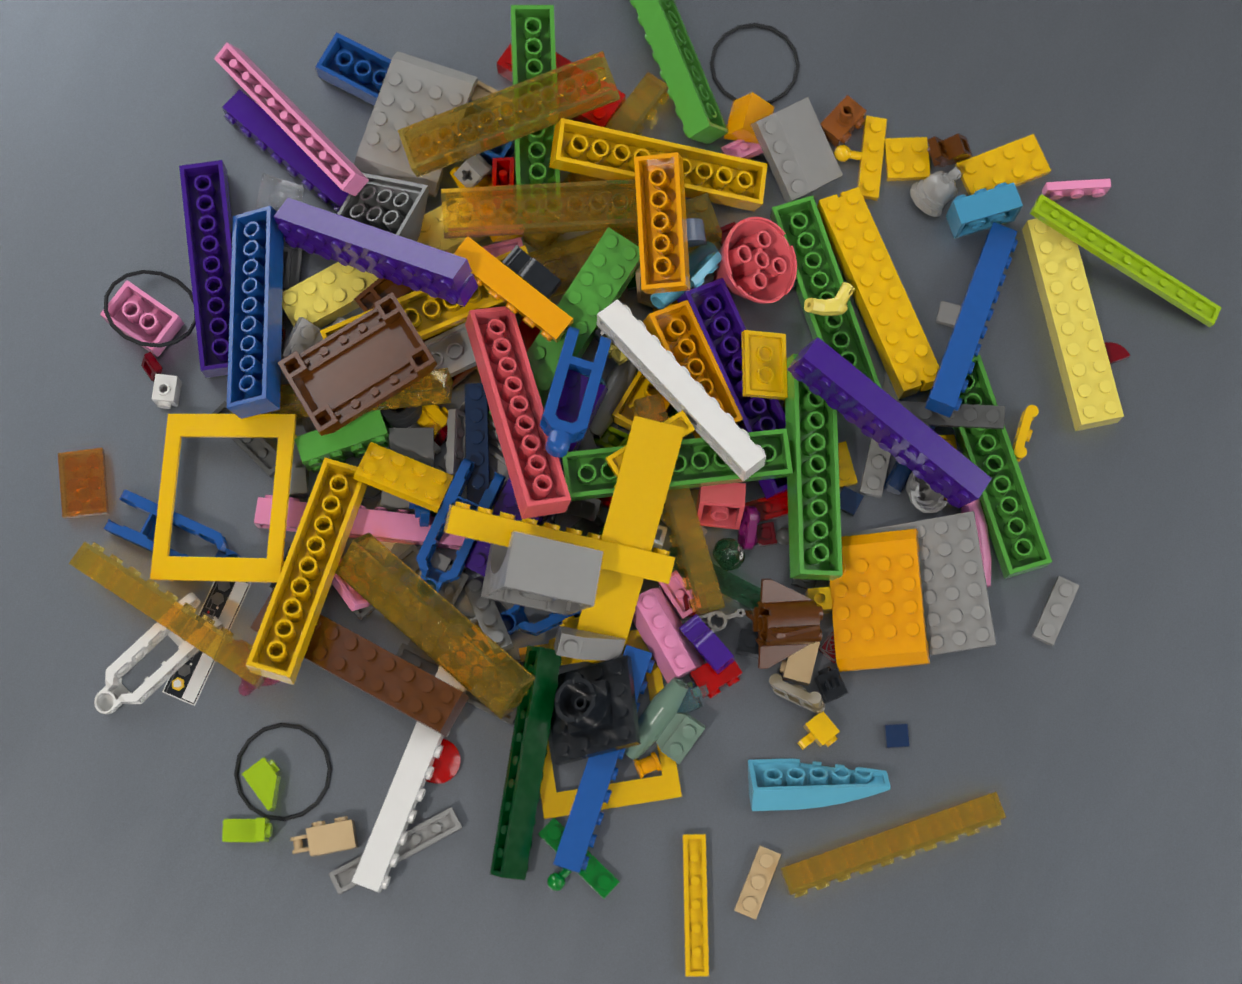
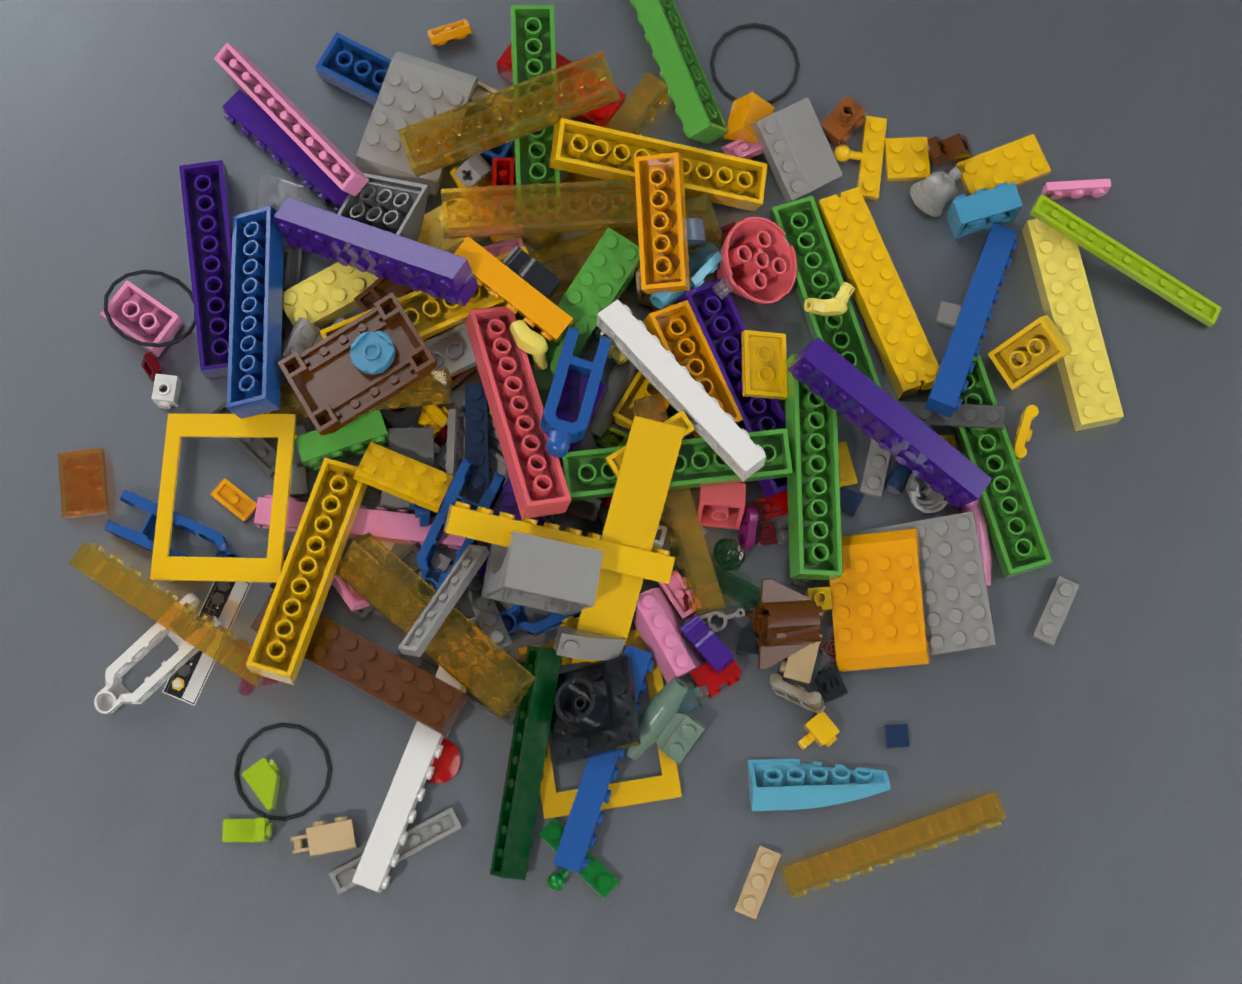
(234, 500): none -> light orange plate
(372, 352): none -> dark azure tile
(444, 600): none -> light grey plate
(450, 31): none -> light orange plate
(531, 343): none -> light yellow arm
(647, 765): light orange bush -> none
(695, 905): yellow plate -> none
(723, 288): none -> clear piece
(1029, 352): none -> yellow brick
(1116, 352): dark red tile -> none

